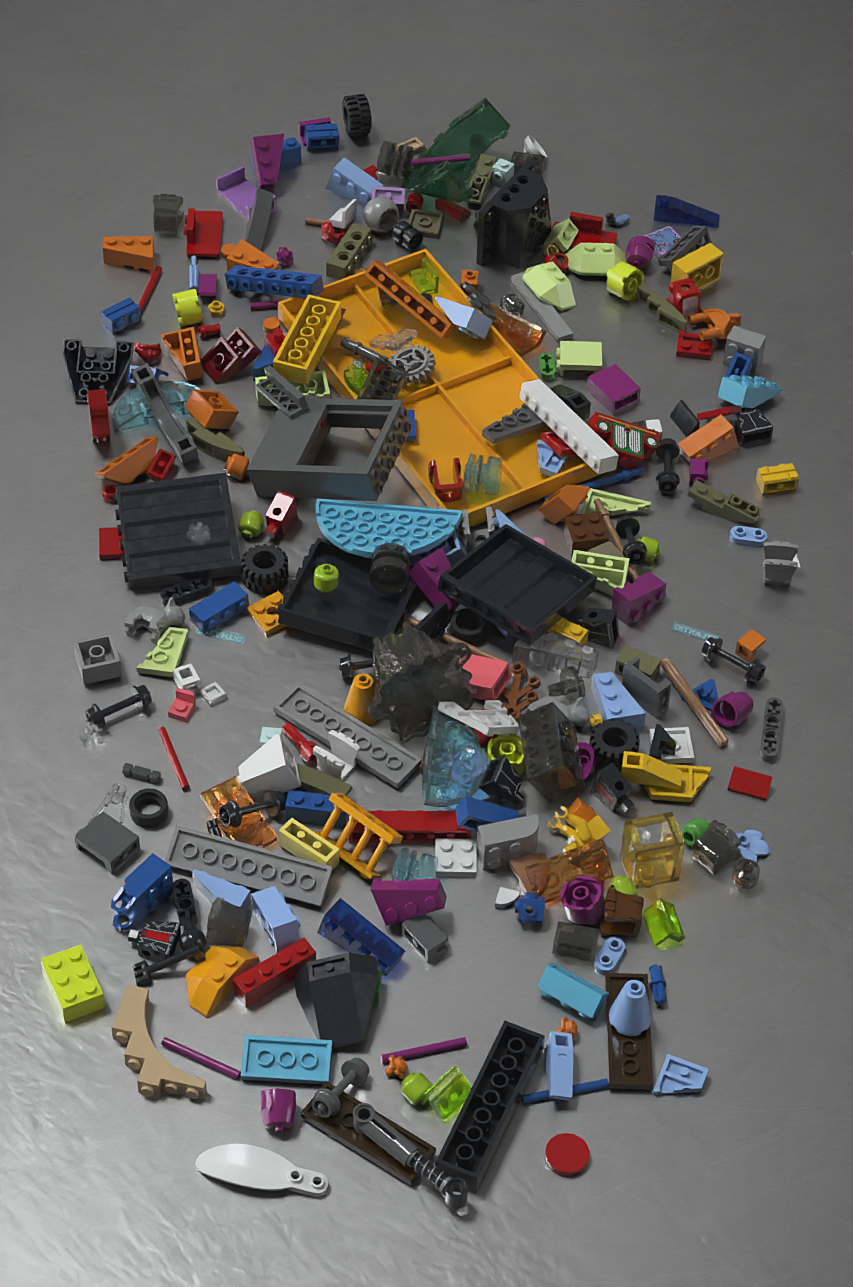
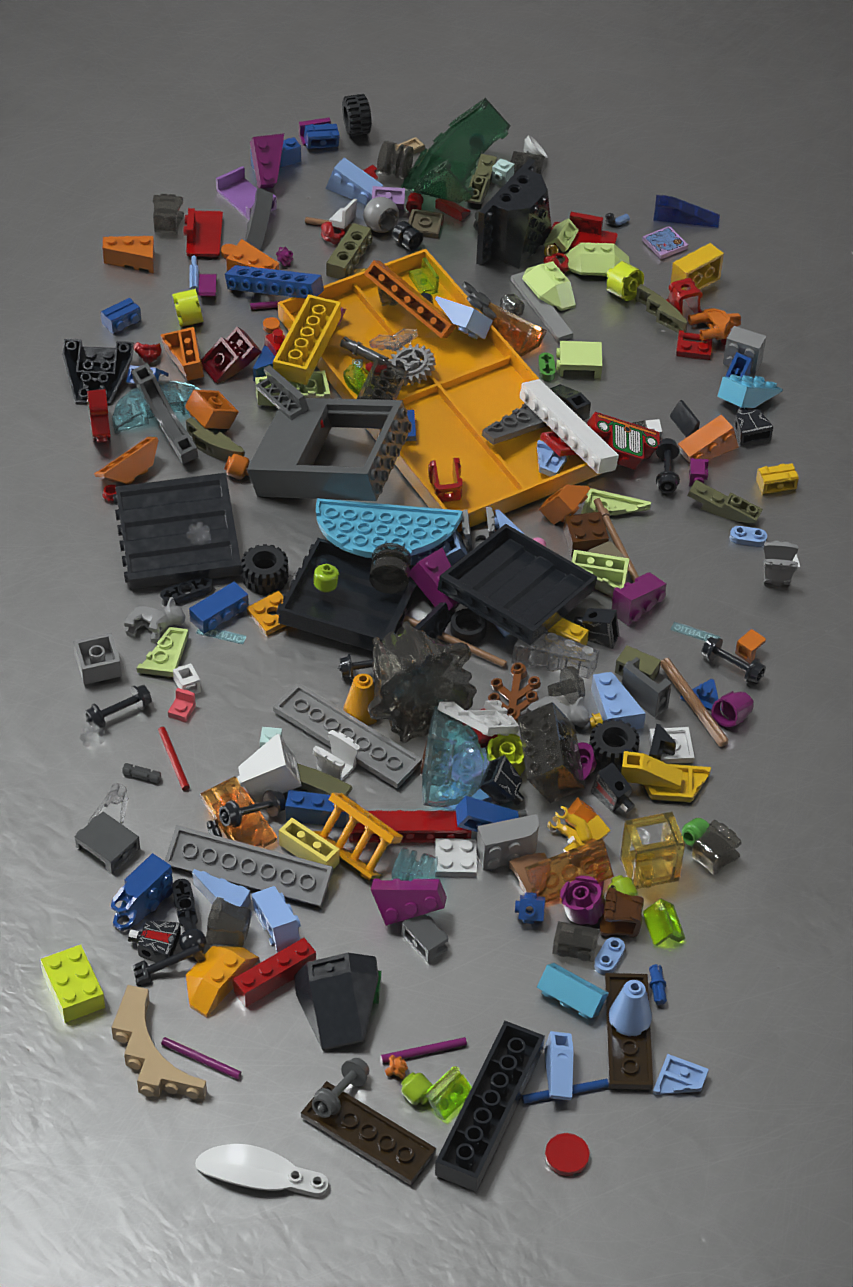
(109, 543): red tile -> none
(148, 820): black tyre -> none
(149, 288): red bar -> none
(161, 466): red slope -> none
(209, 330): red pin -> none
(213, 694): white tile -> none
(216, 308): yellow plate -> none
(251, 524): lime head -> none
(278, 1108): magenta helmet -> none
(281, 514): red torso -> none
(286, 1059): medium azure plate -> none
(305, 746): red piece -> none
(358, 935): clear blue wedge -> none
(408, 1154): piece -> none
(436, 160): magenta bar -> none
(470, 277): orange brick -> none
(483, 474): clear light blue wheel -> none
(488, 676): coral brick -> none
(506, 897): white tile -> none
(568, 1027): orange plant -> none
(613, 388): magenta brick -> none
(623, 475): blue bar -> none
(627, 528): black piece -> none
(638, 253): magenta helmet -> none
(653, 549): lime head -> none
(685, 245): dark grey fence -> none
(715, 413): red tile -> none
(745, 874): clear smoke head -> none
(750, 783): red slope -> none
(752, 845): light blue plate -> none
(771, 729): dark grey beam -> none

